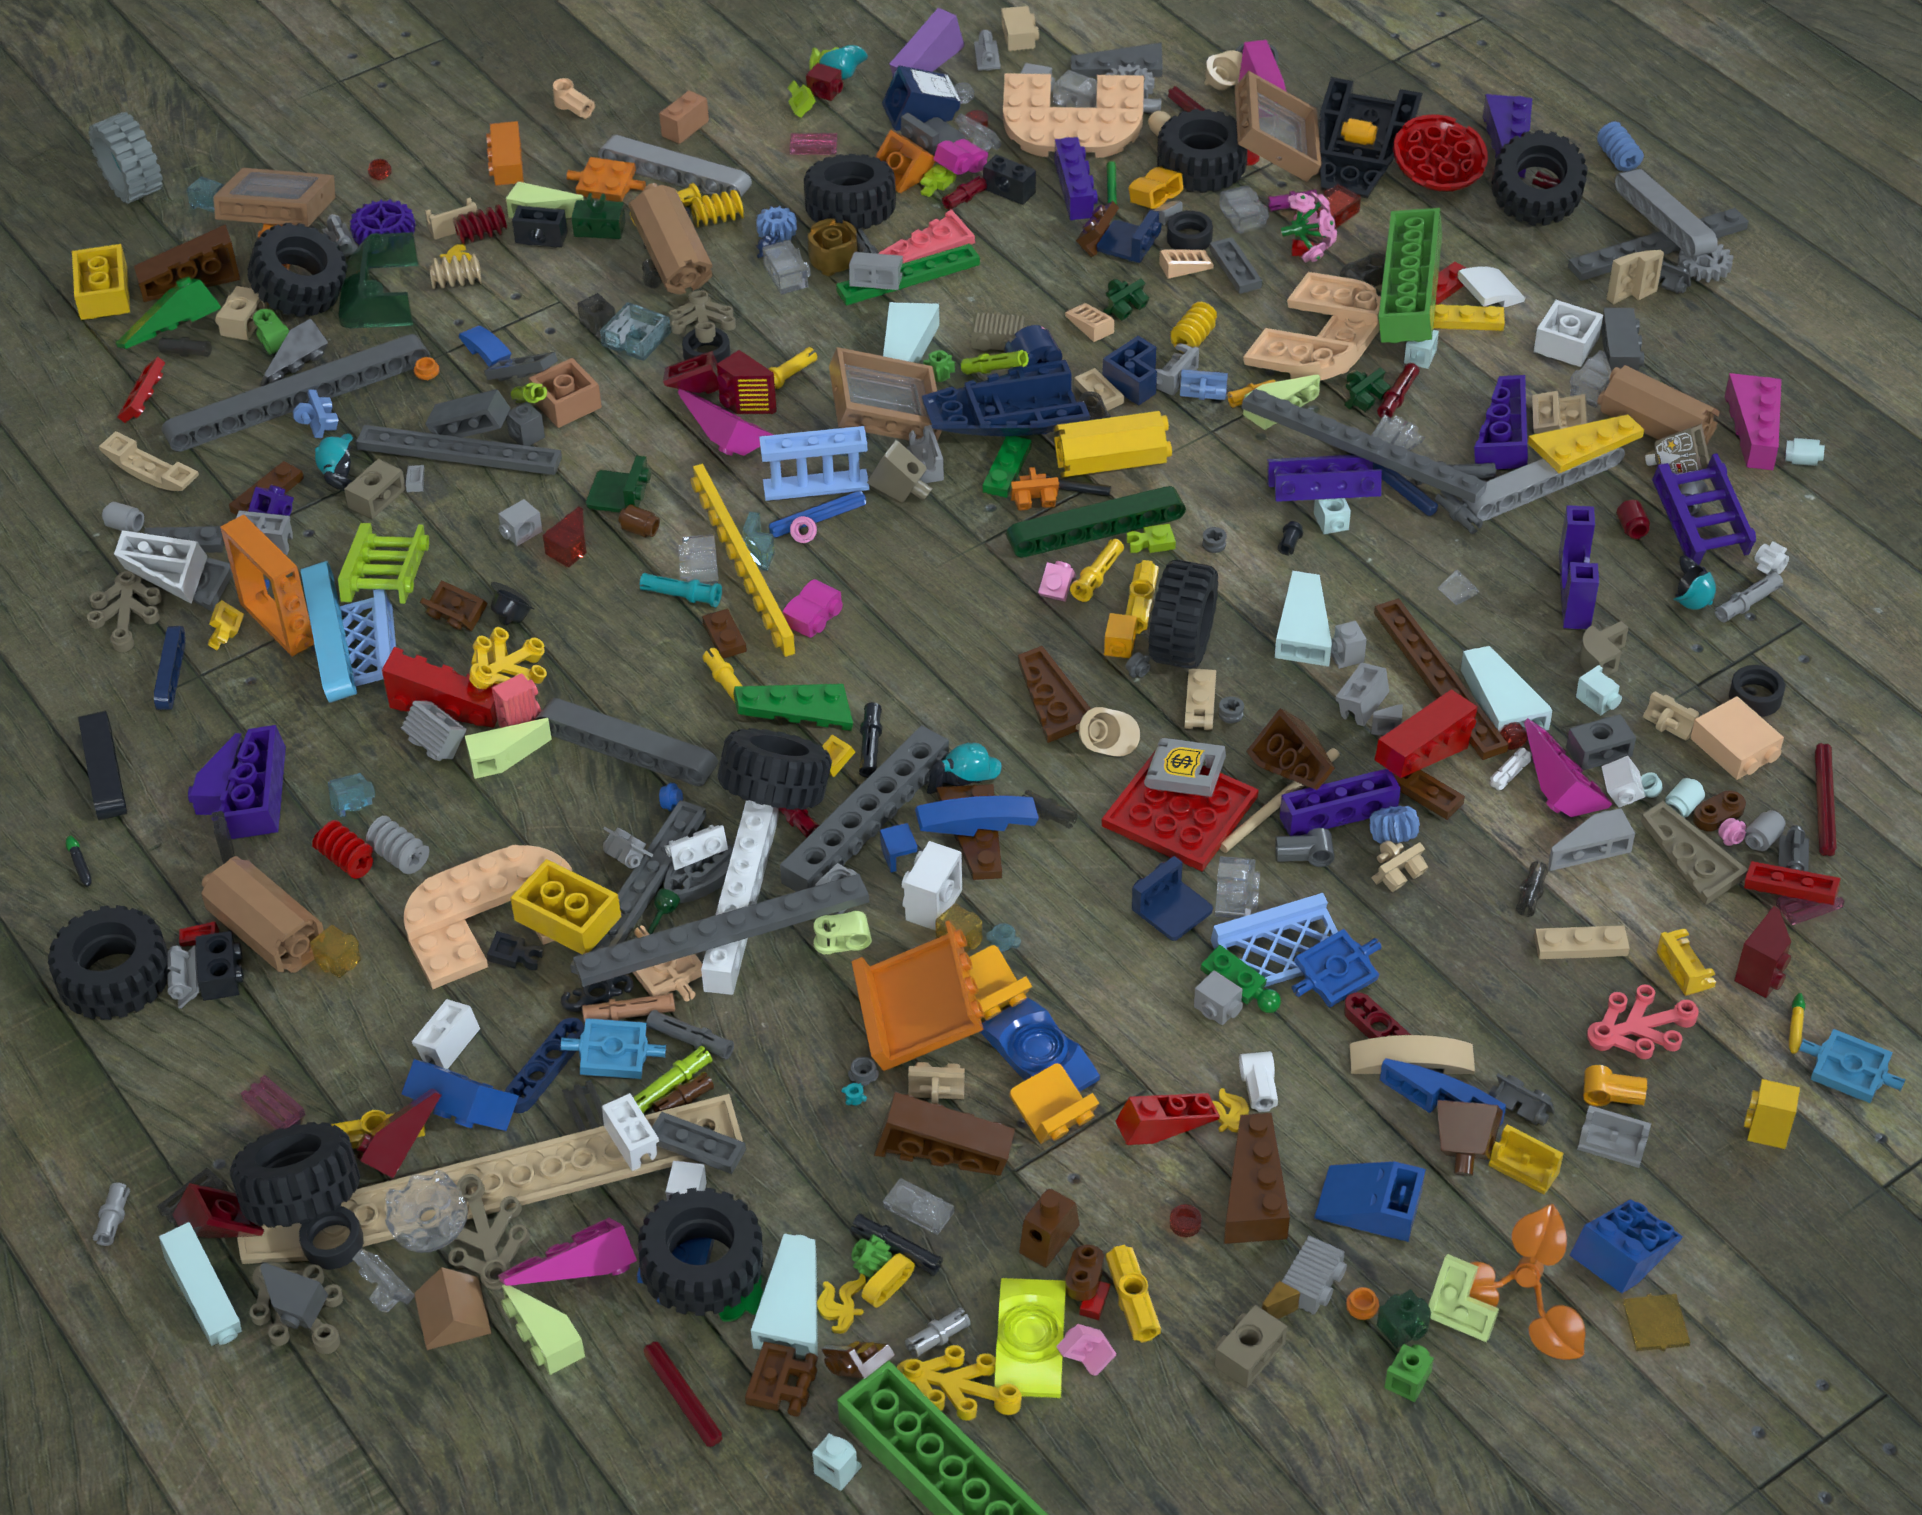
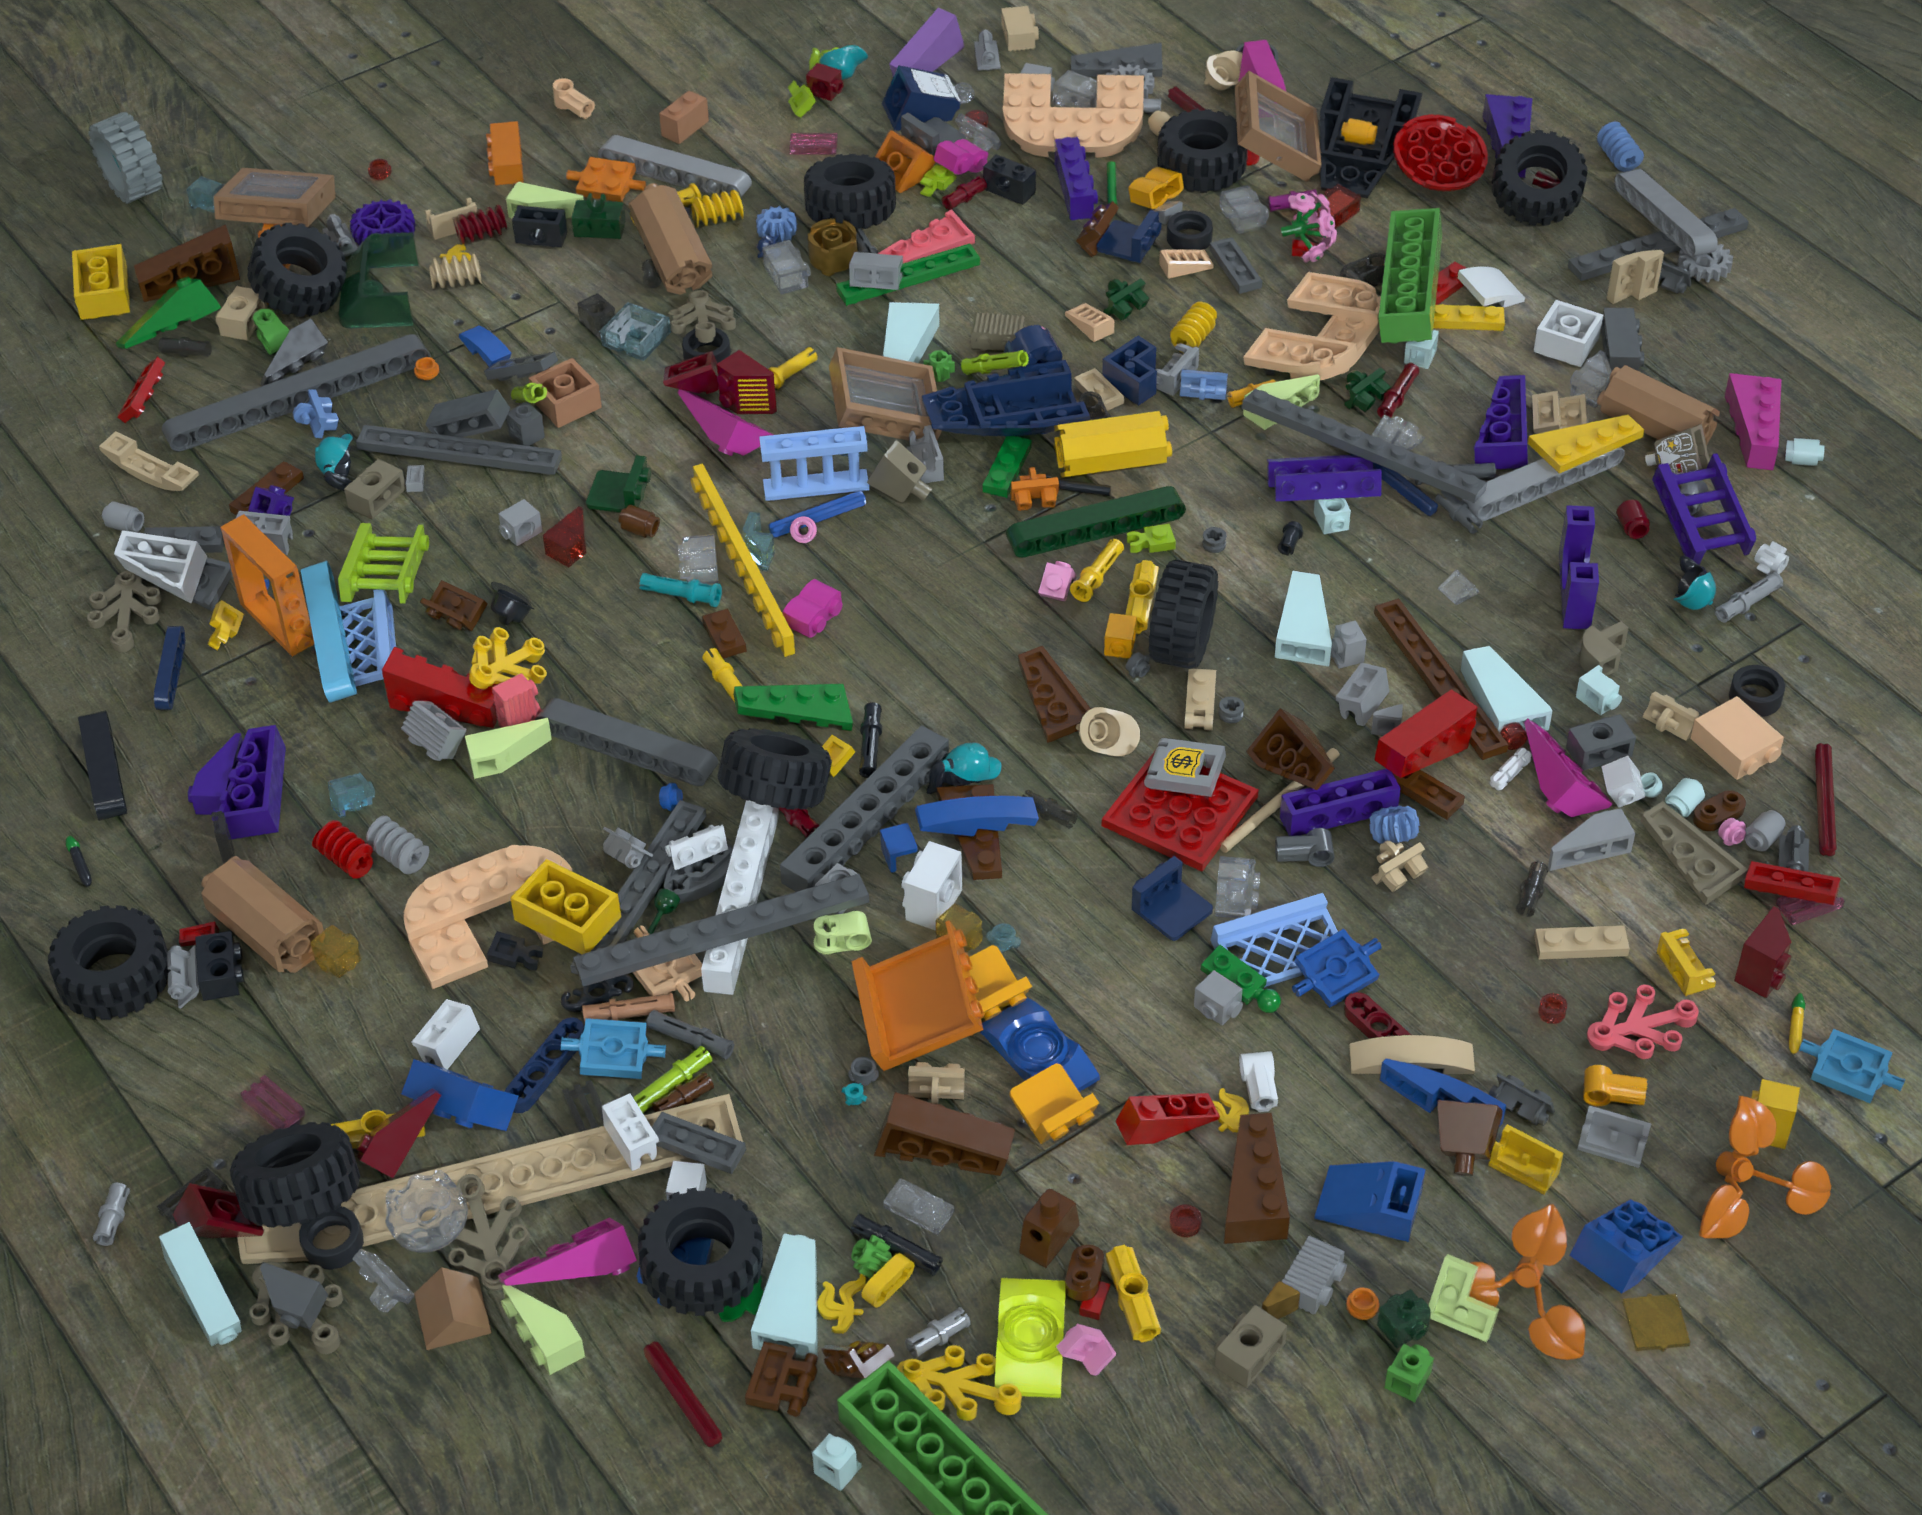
(1554, 1001): none -> clear red bush
(1752, 1129): none -> orange plant

